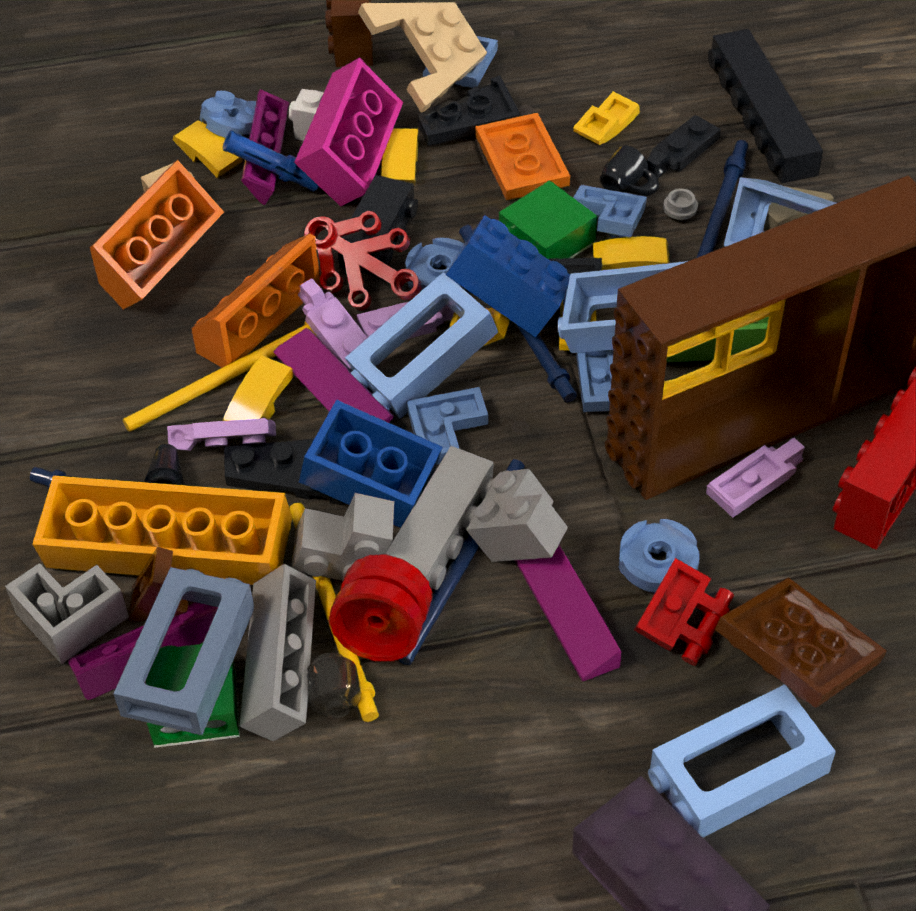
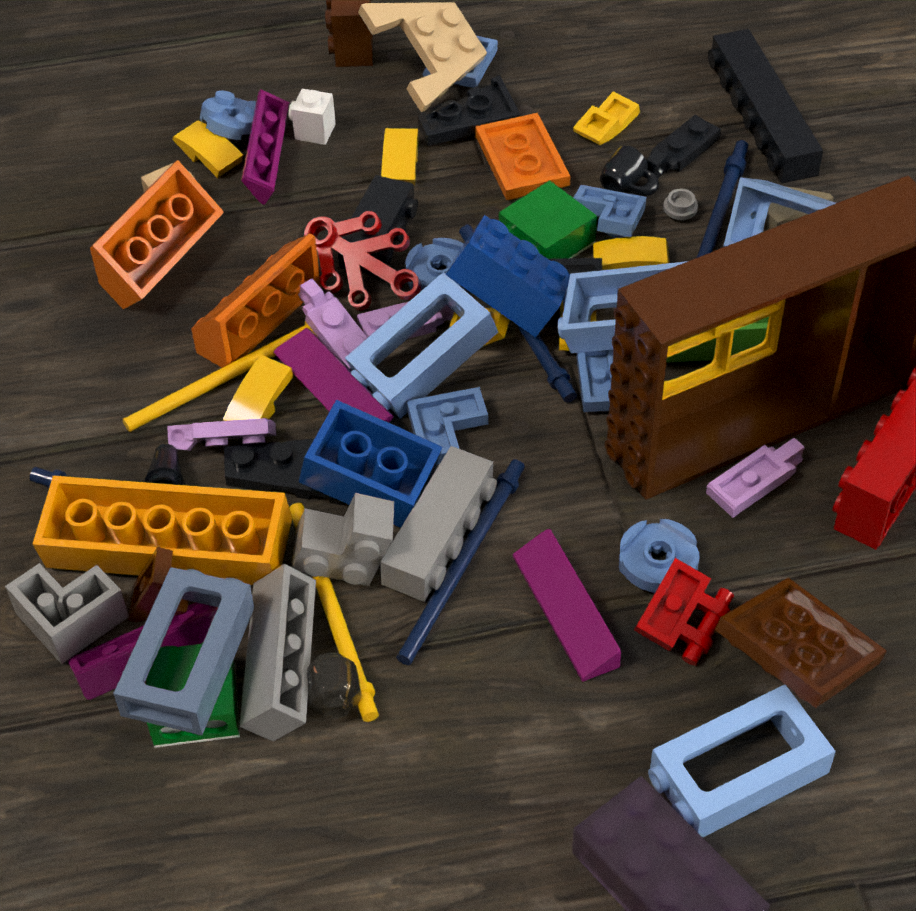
(267, 159): blue pin -> none
(349, 132): dark pink brick -> none
(381, 608): red wheel -> none
(517, 519): light grey brick -> none

